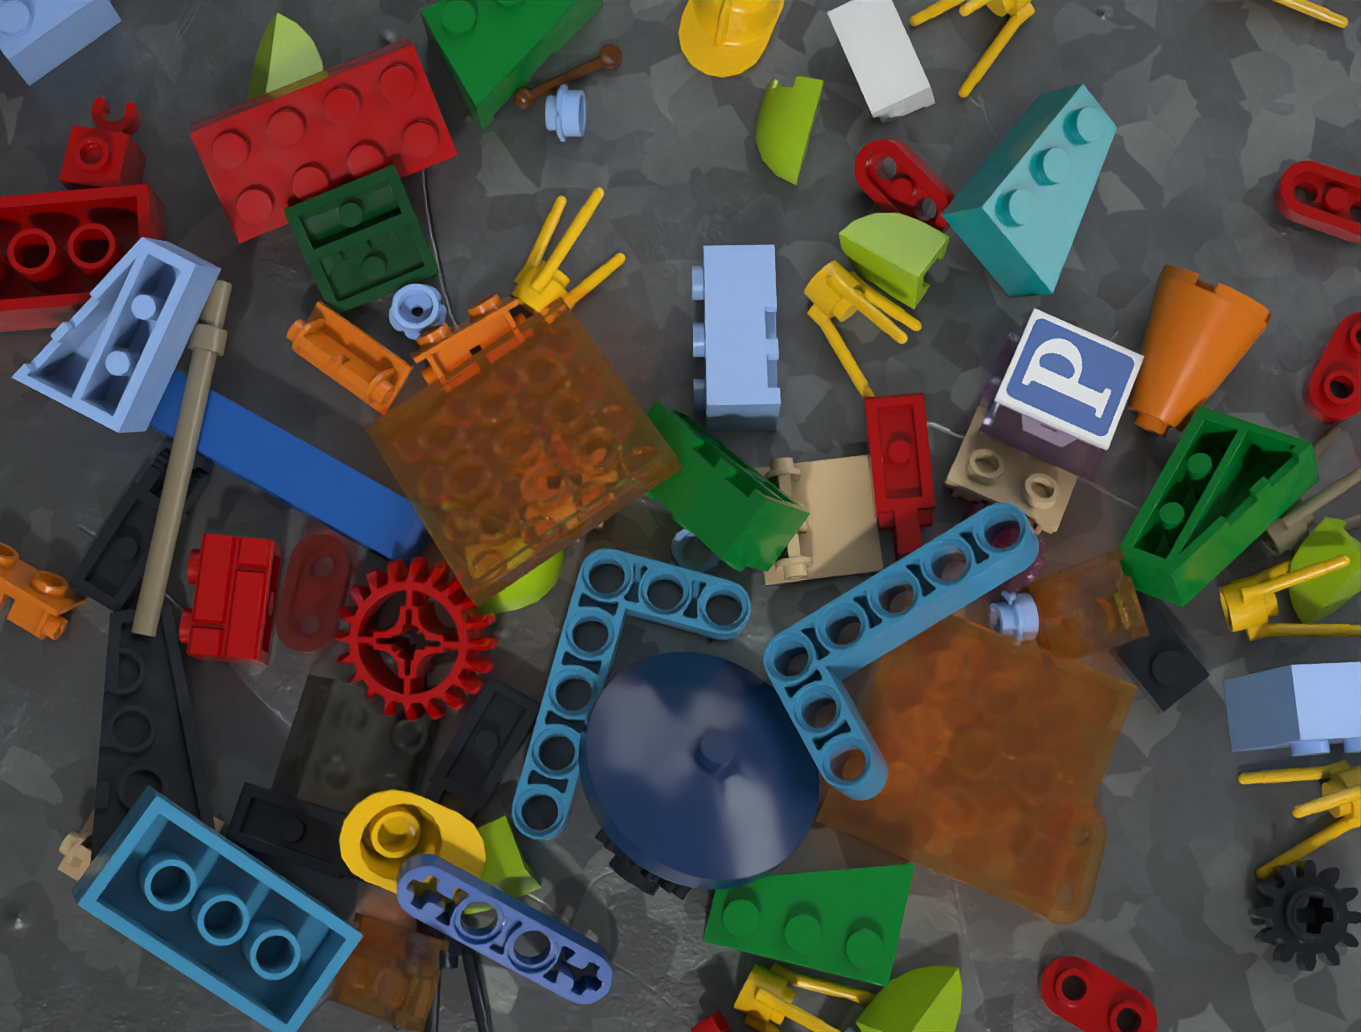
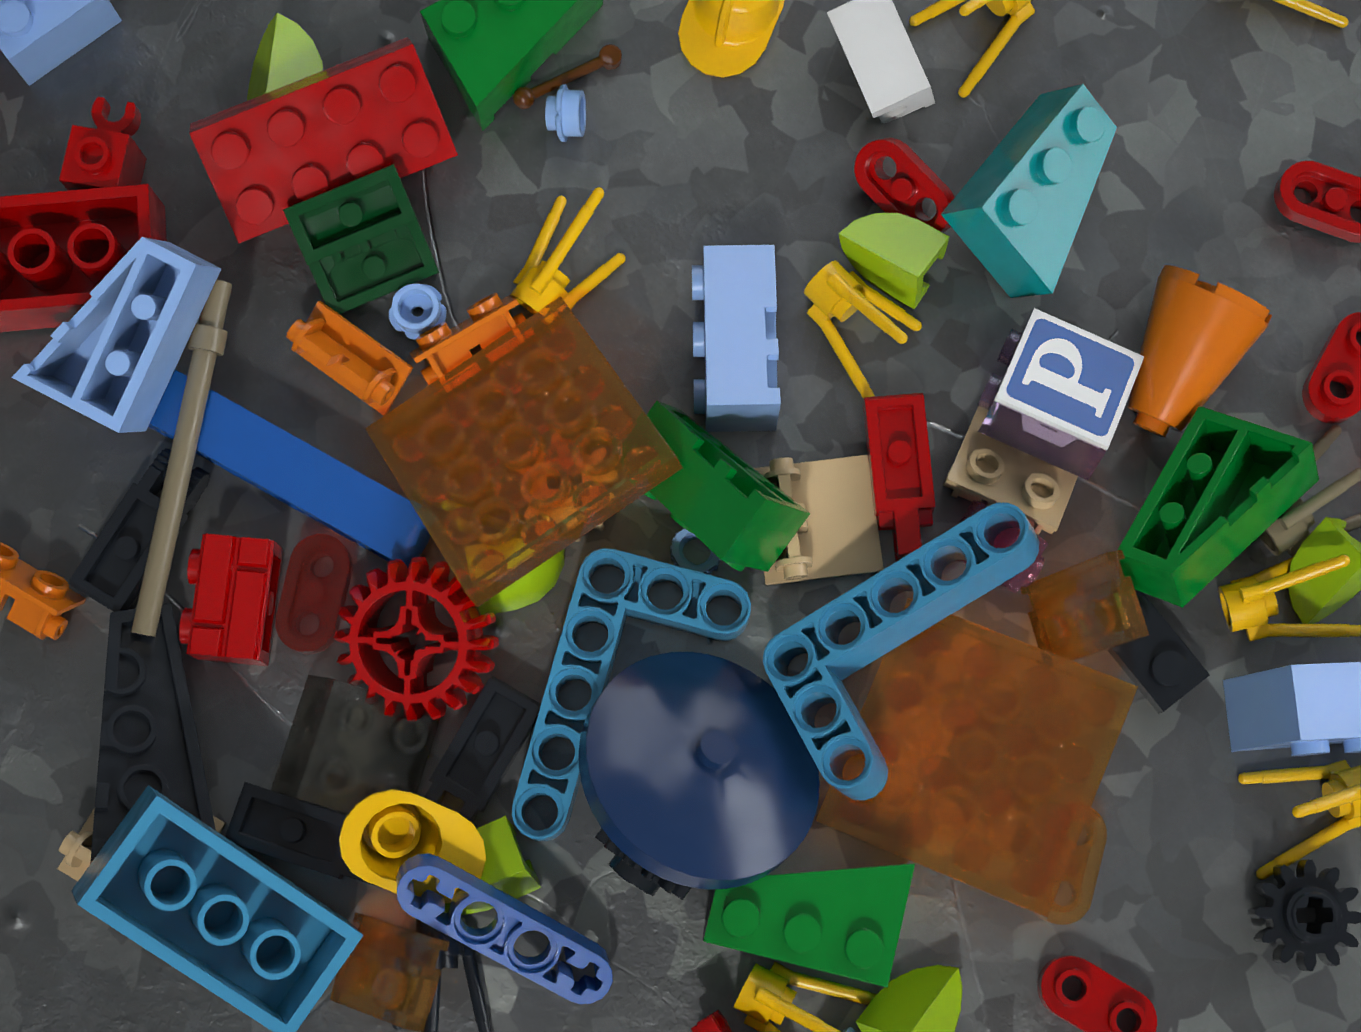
(787, 124): lime brick -> none
(1014, 615): light blue plate -> none

